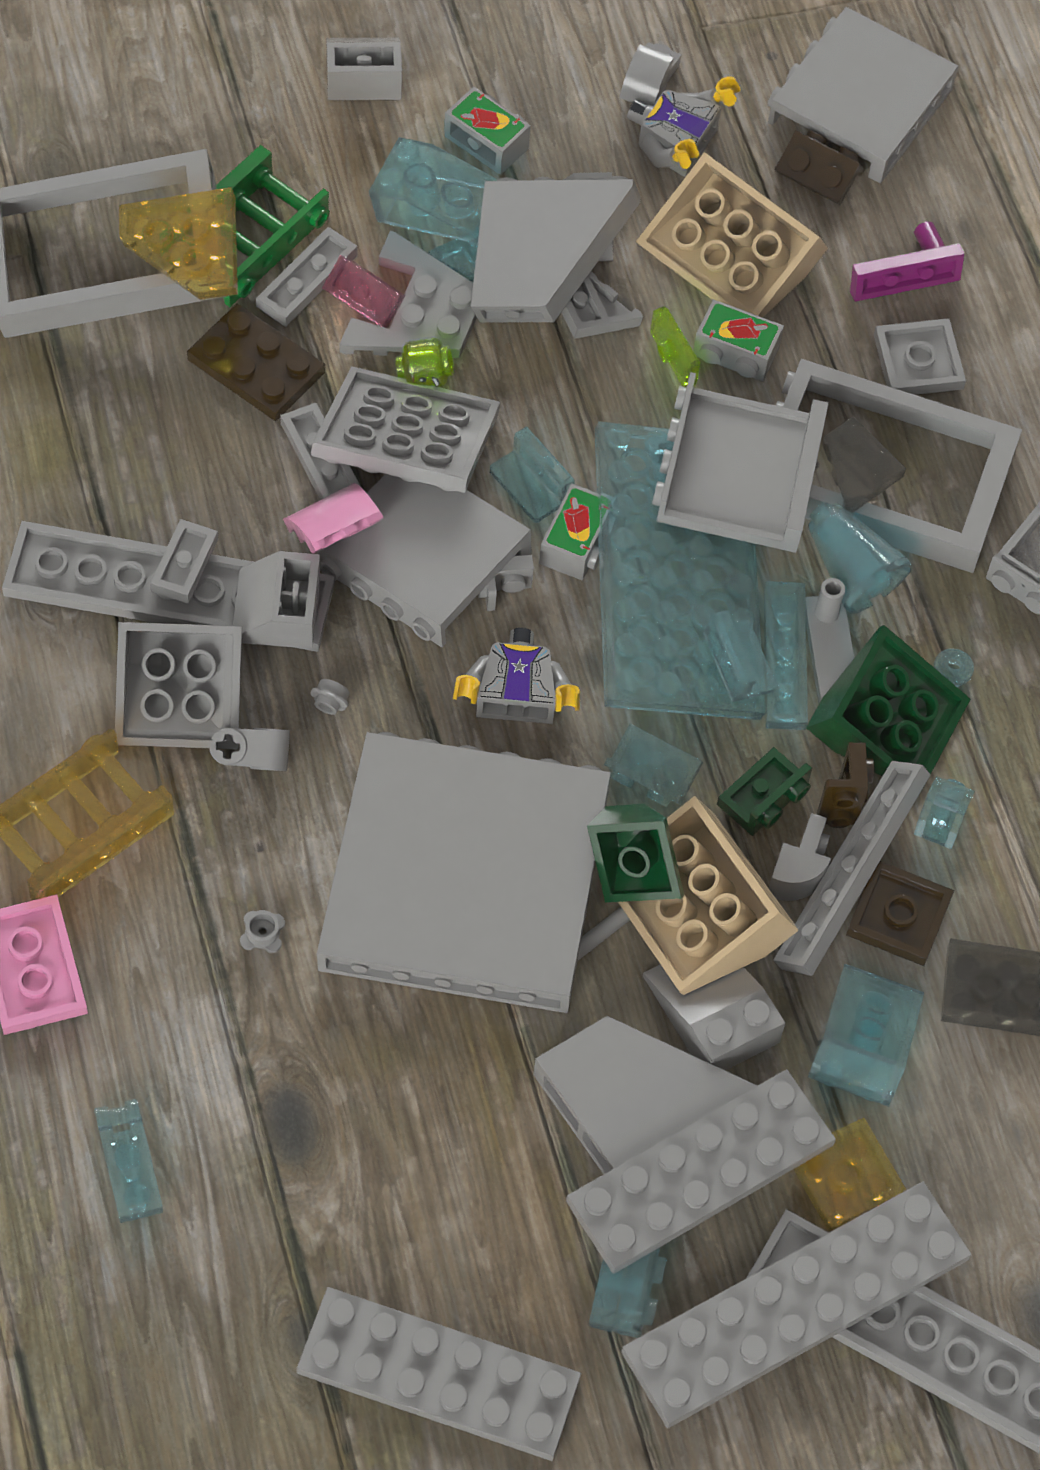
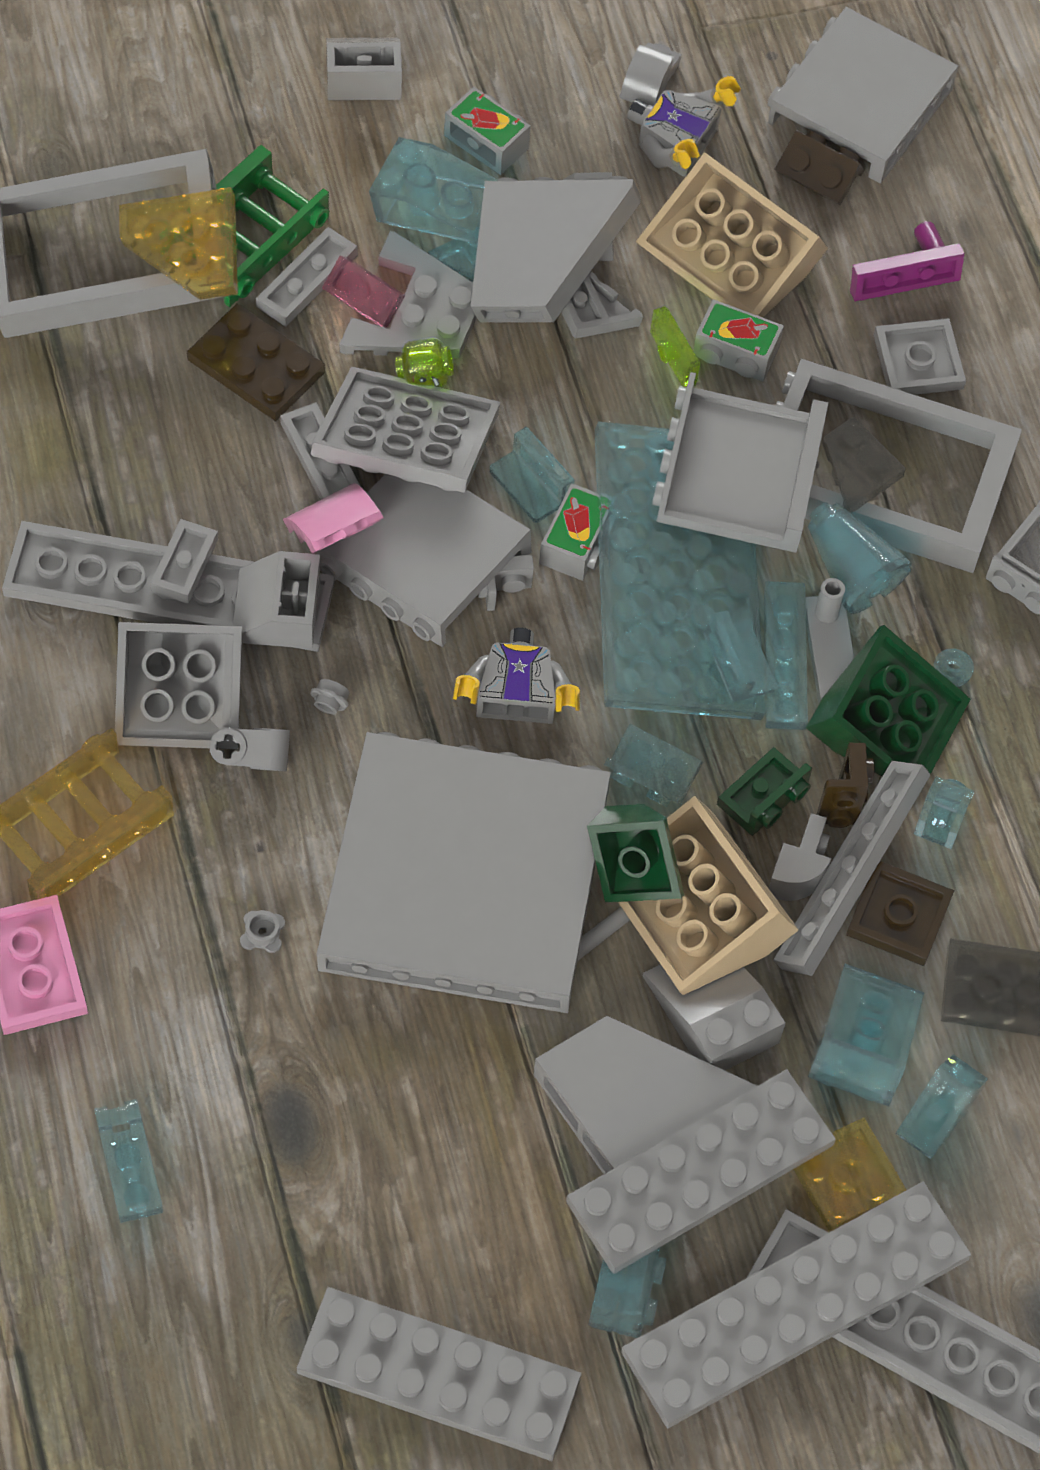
(941, 1105): none -> clear light blue slope

